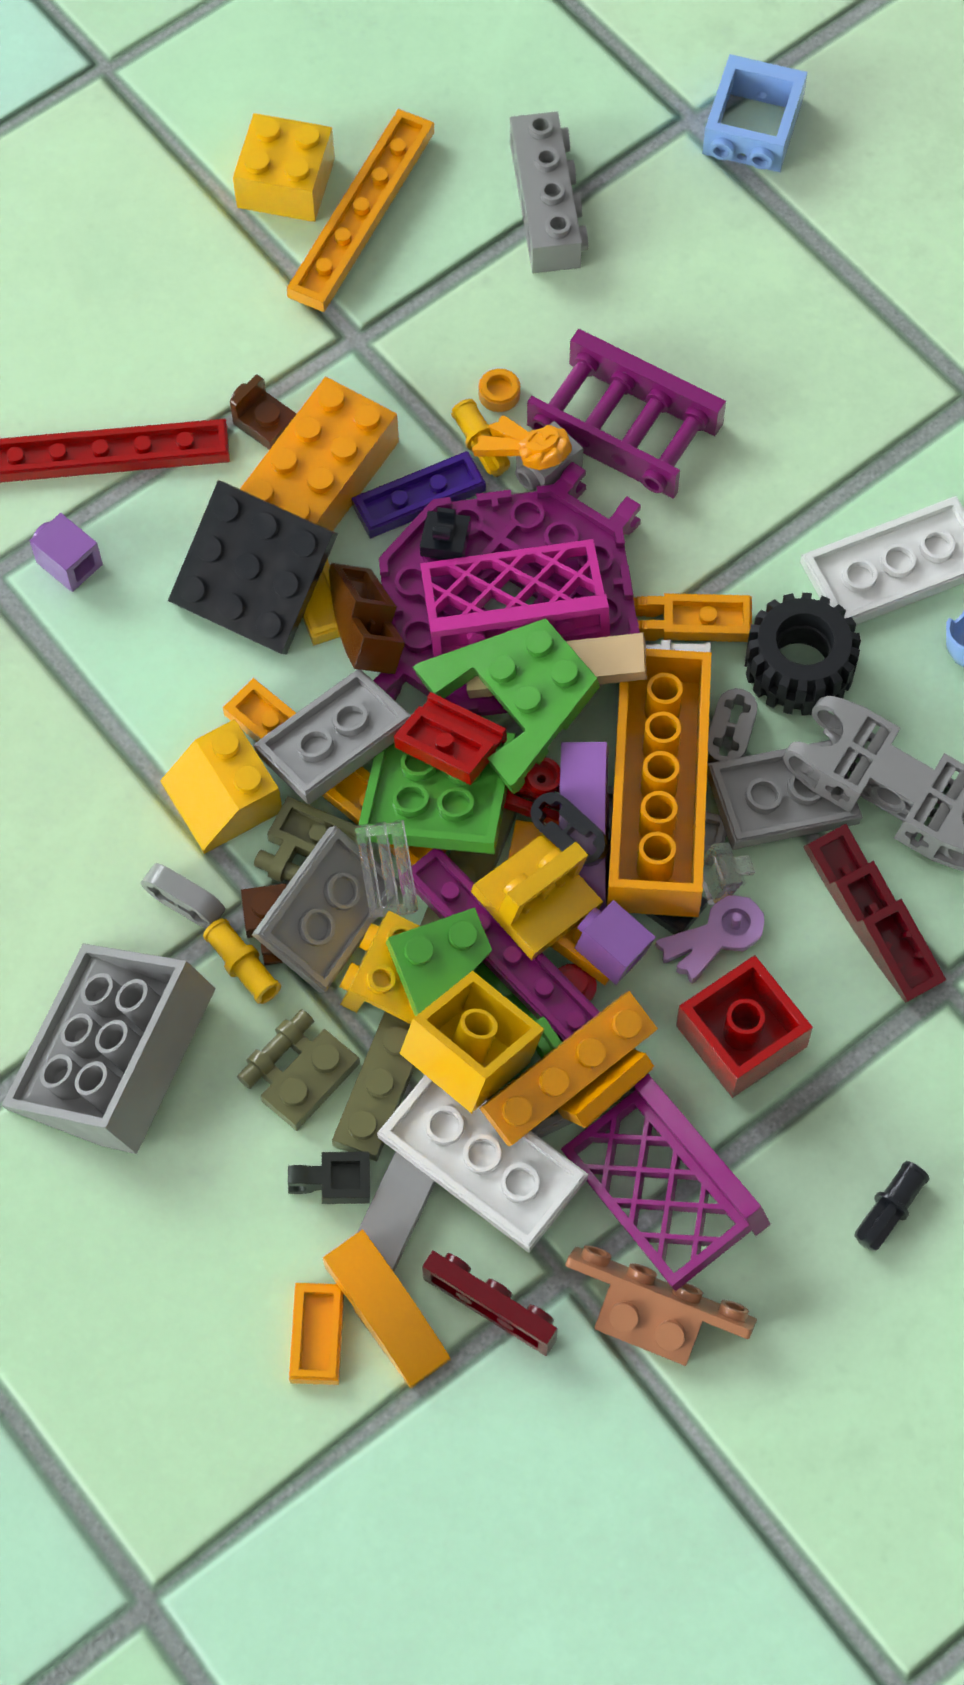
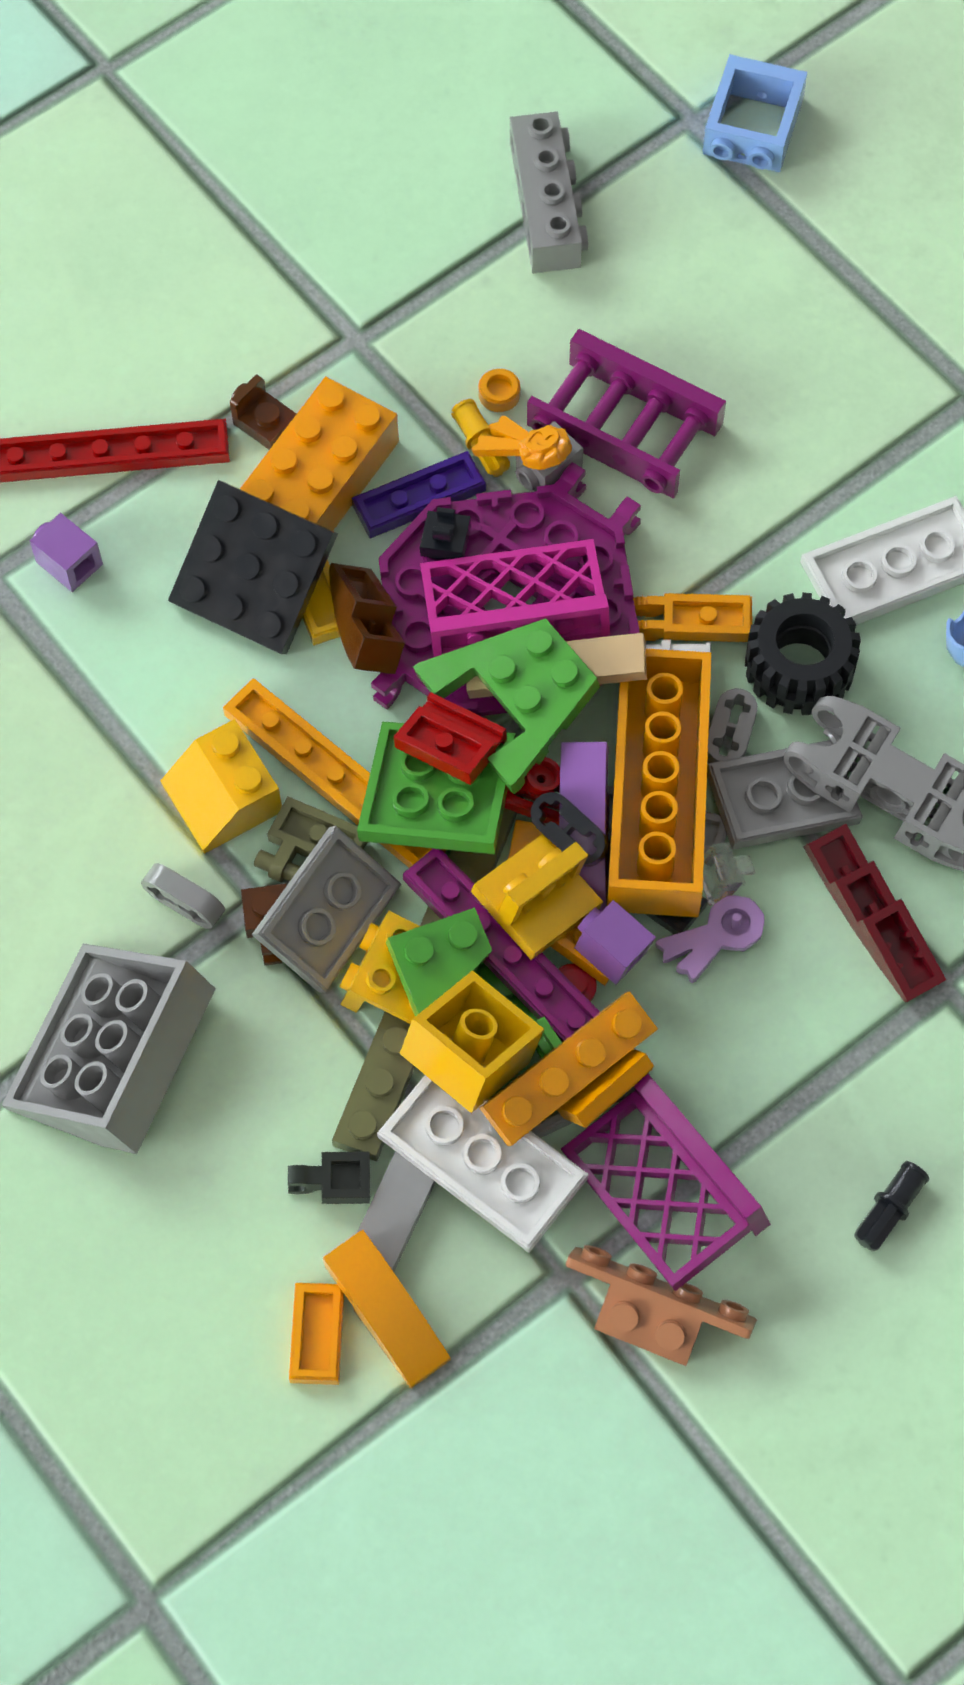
(242, 961): yellow pin -> none
(284, 167): yellow brick -> none
(308, 1079): olive plate -> none
(332, 736): light grey tile -> none
(360, 210): light orange plate -> none
(404, 868): clear tile -> none
(490, 1301): dark red plate -> none
(743, 1026): red brick -> none

